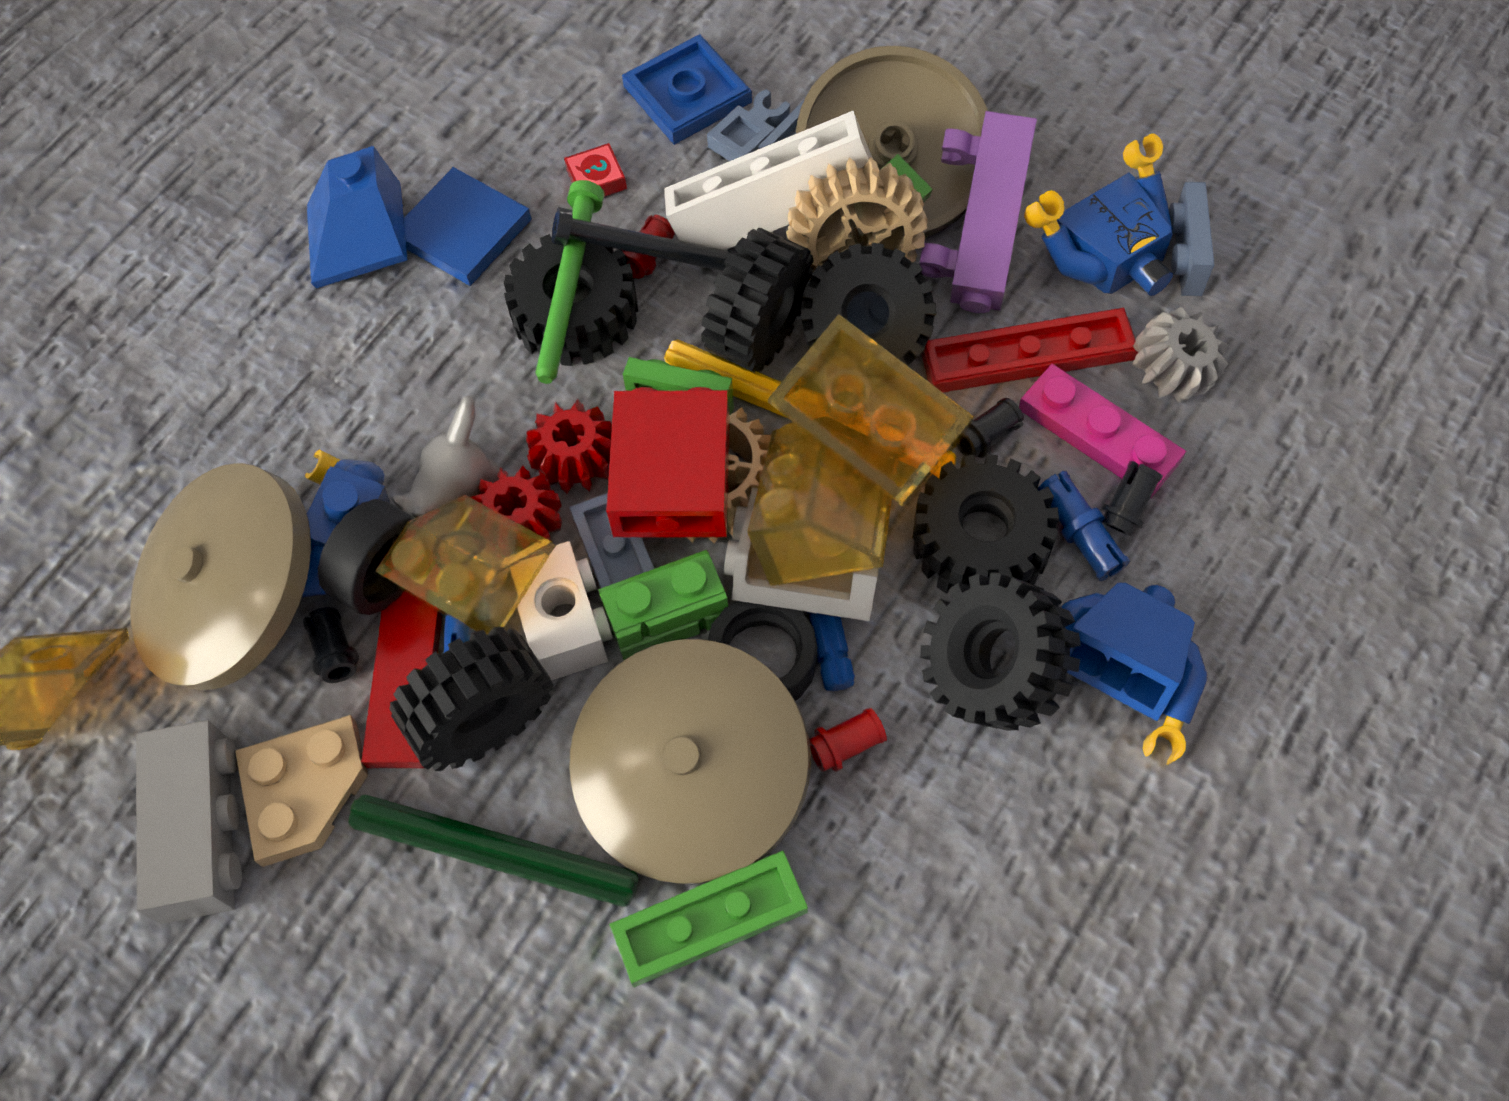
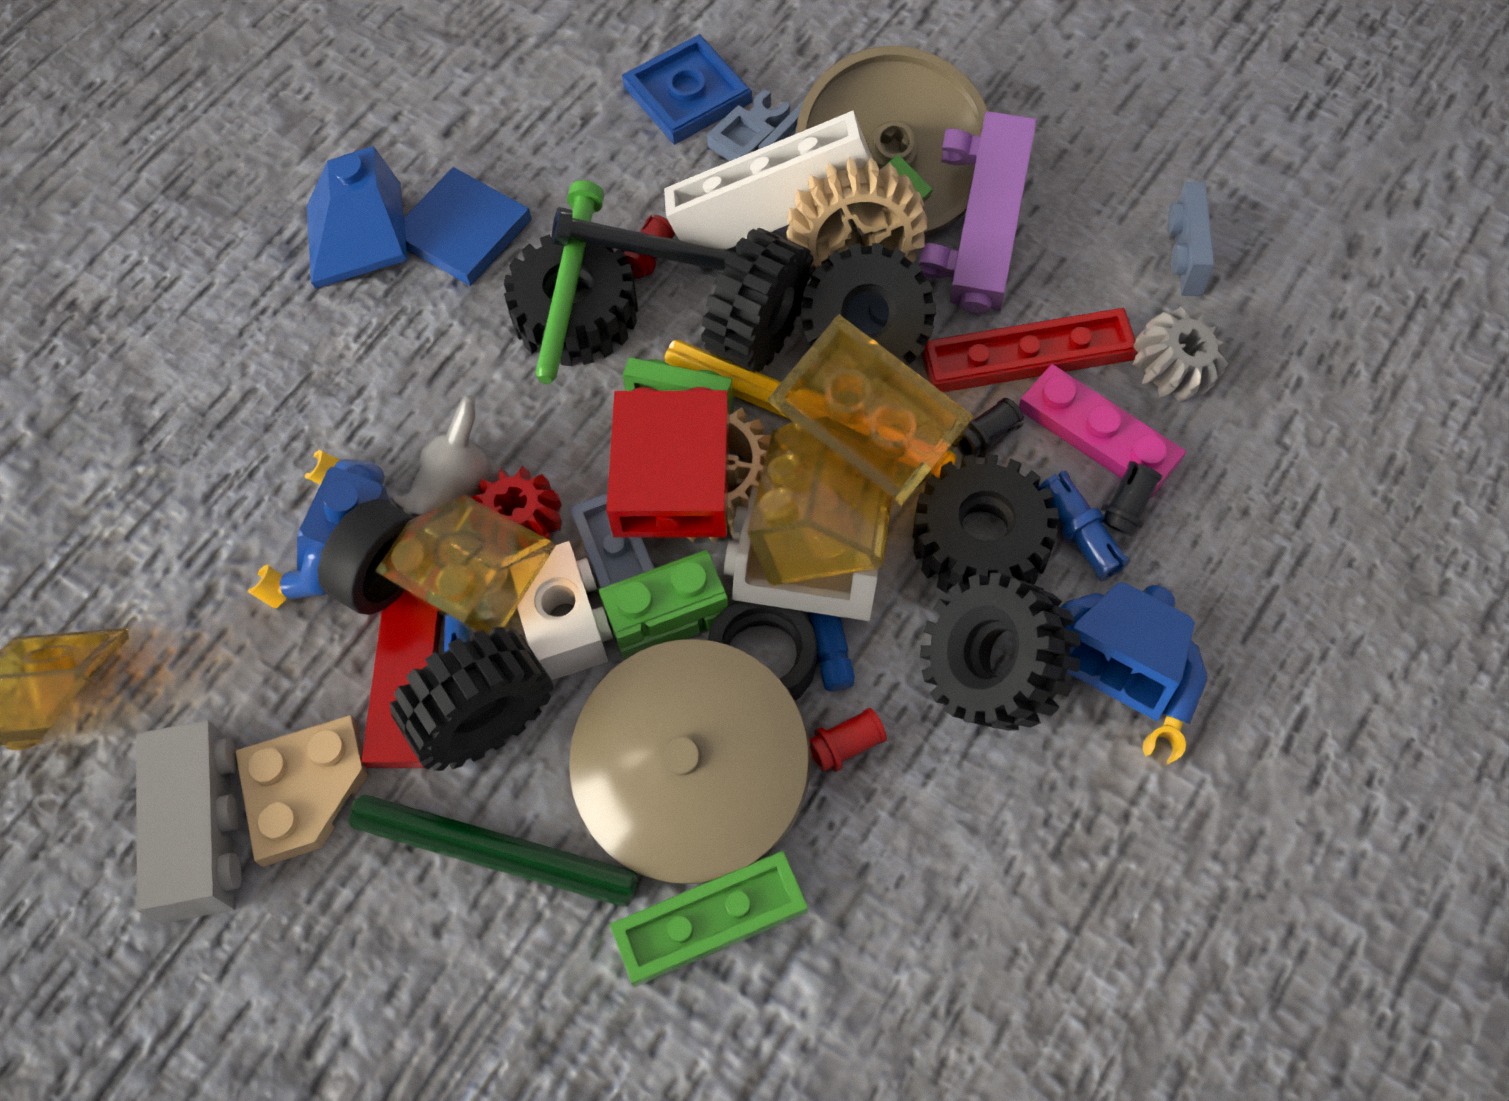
(220, 577): dark tan dish -> none
(333, 656): black pin -> none
(570, 446): red gear -> none
(597, 166): tile -> none
(1114, 232): blue torso -> none

